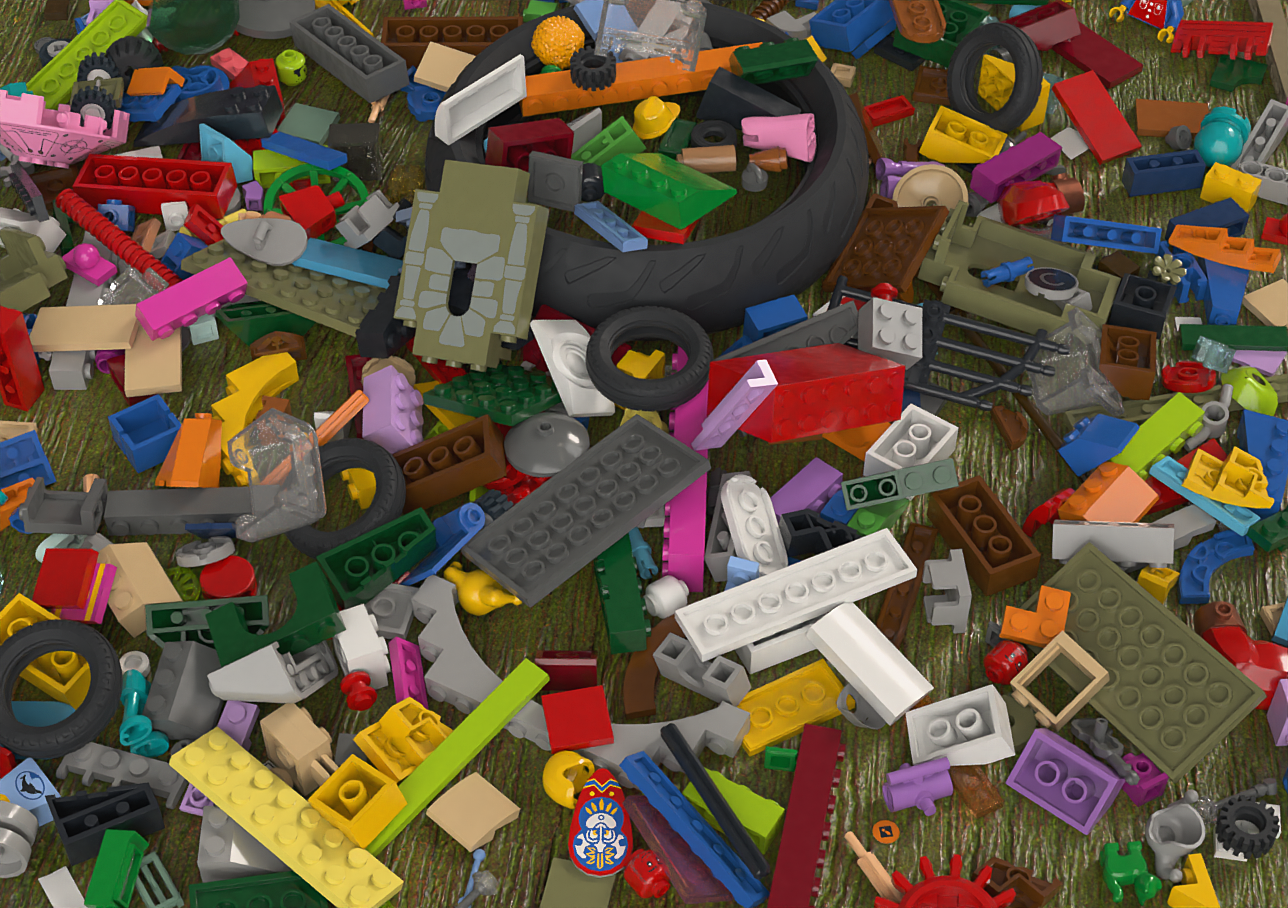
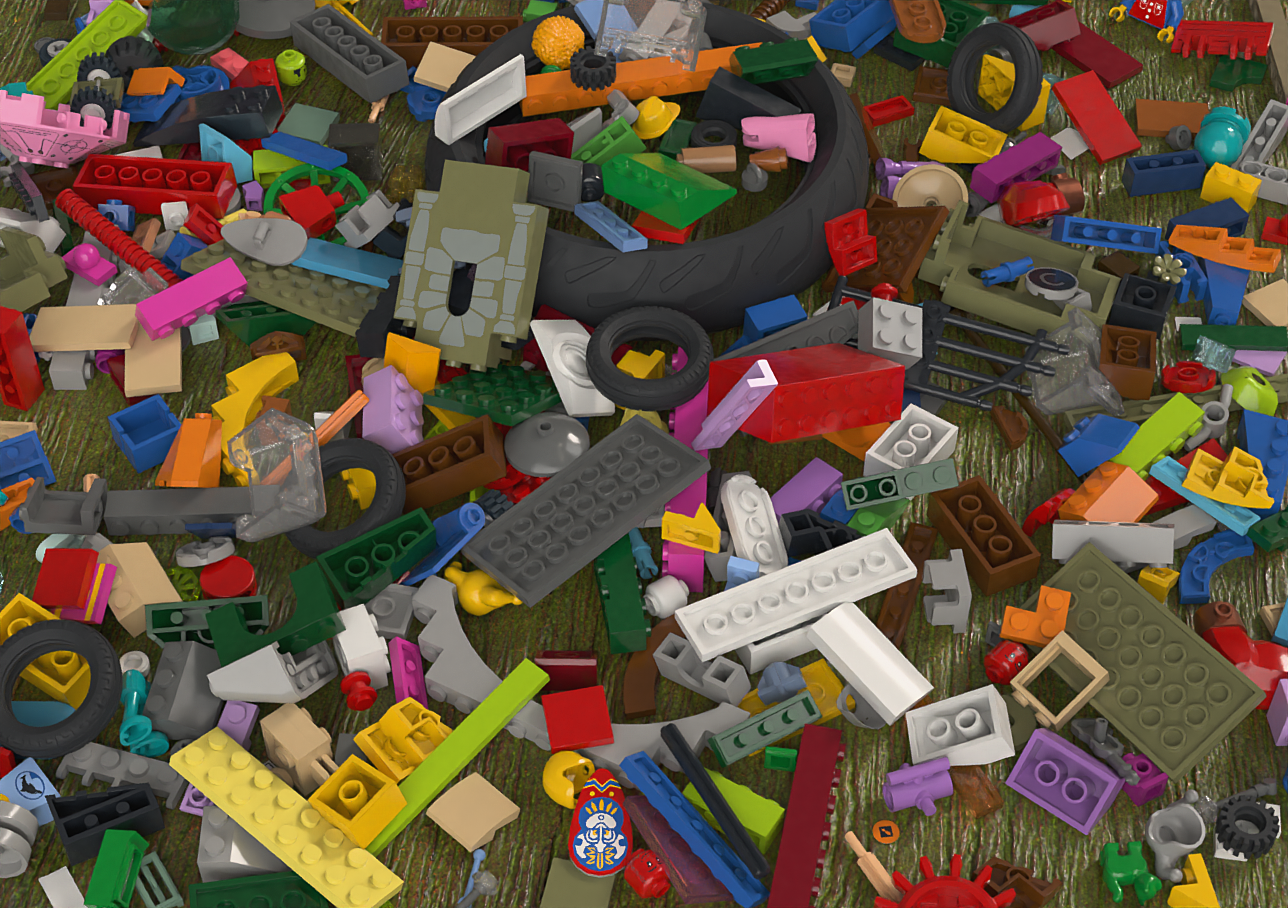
(414, 360): none -> light orange slope
(621, 107): none -> light grey bar
(696, 532): none -> yellow slope
(764, 728): none -> tile
(780, 682): none -> sand blue piece
(850, 243): none -> red slope

